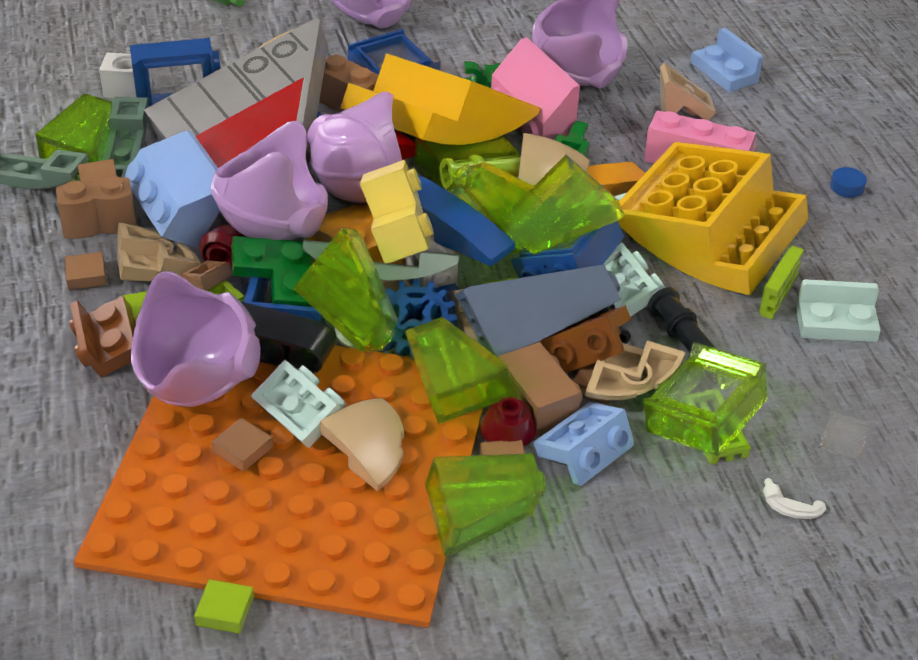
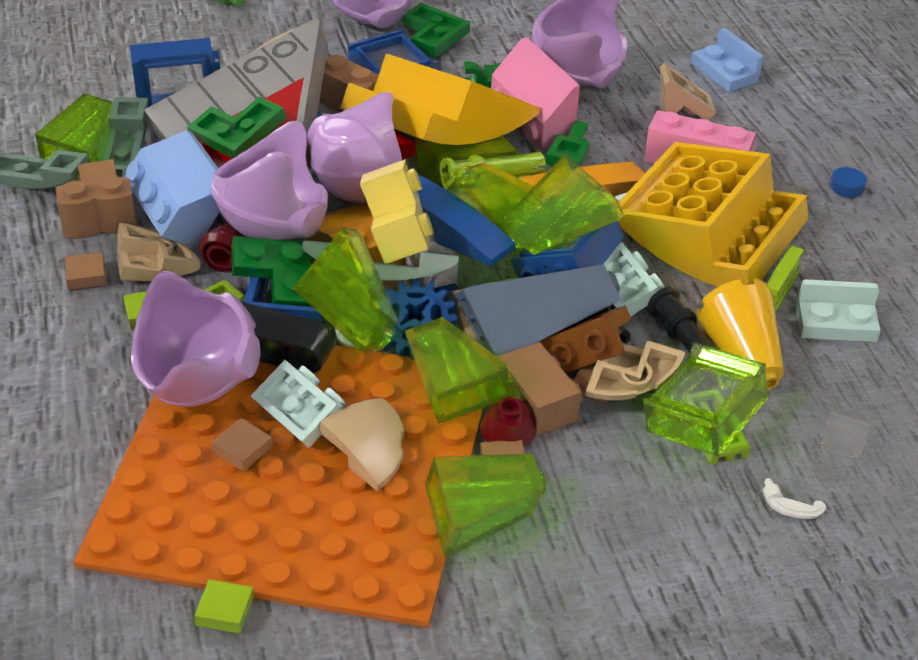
(103, 335): dark orange bracket -> none
(117, 76): white brick -> none
(208, 274): medium nougat tile -> none
(239, 133): none -> green plate
(434, 29): none -> green plate
(541, 154): tan brick -> none
(587, 440): light blue bracket -> none
(745, 324): none -> yellow cone

